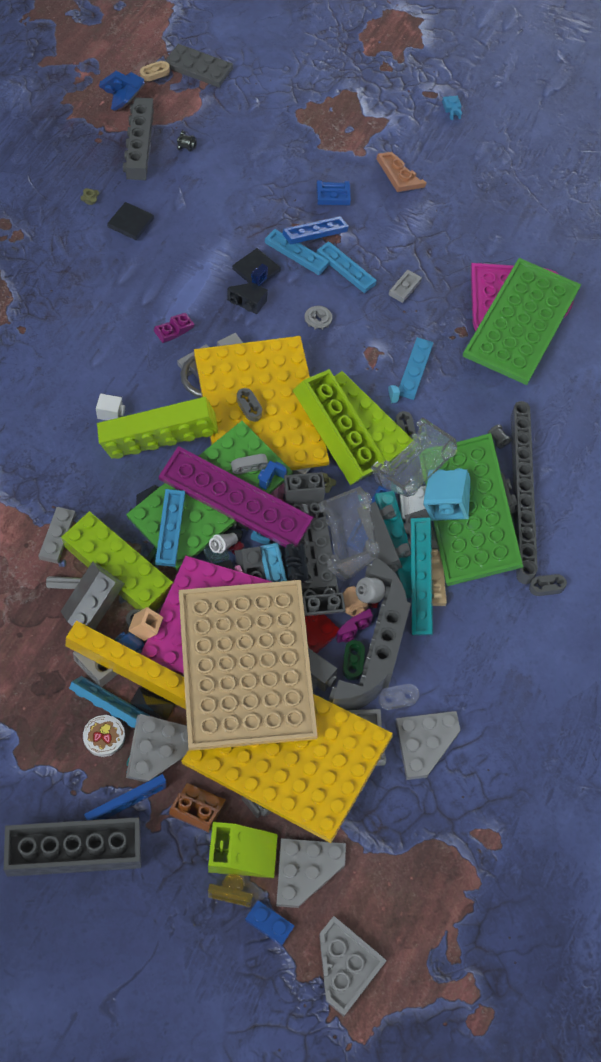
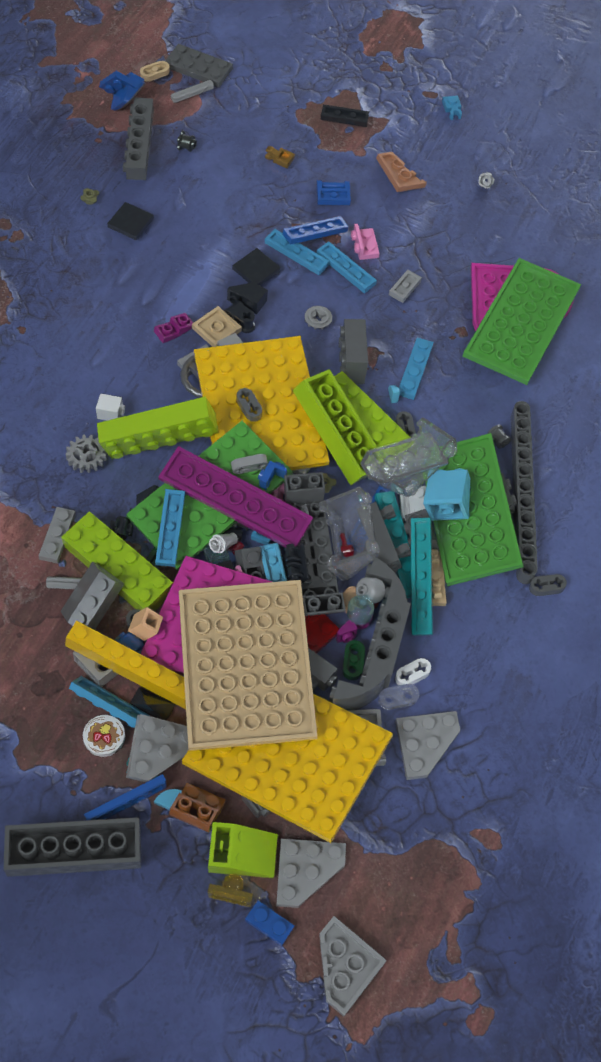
(84, 451): none -> light grey gear
(122, 527): none -> black gear
(167, 798): none -> medium azure tile
(192, 91): none -> light grey axle
(216, 326): none -> tan plate
(242, 316): none -> black piece
(259, 274): clear blue plate -> none
(281, 157): none -> pearl gold plate
(344, 115): none -> black plate
(348, 550): none -> dark red hand
(353, 349): none -> dark grey brick
(360, 609): none -> clear light blue head
(365, 243): none -> bright pink bracket
(403, 459): none -> clear slope
(410, 669): none -> white beam
(483, 183): none -> light grey plate

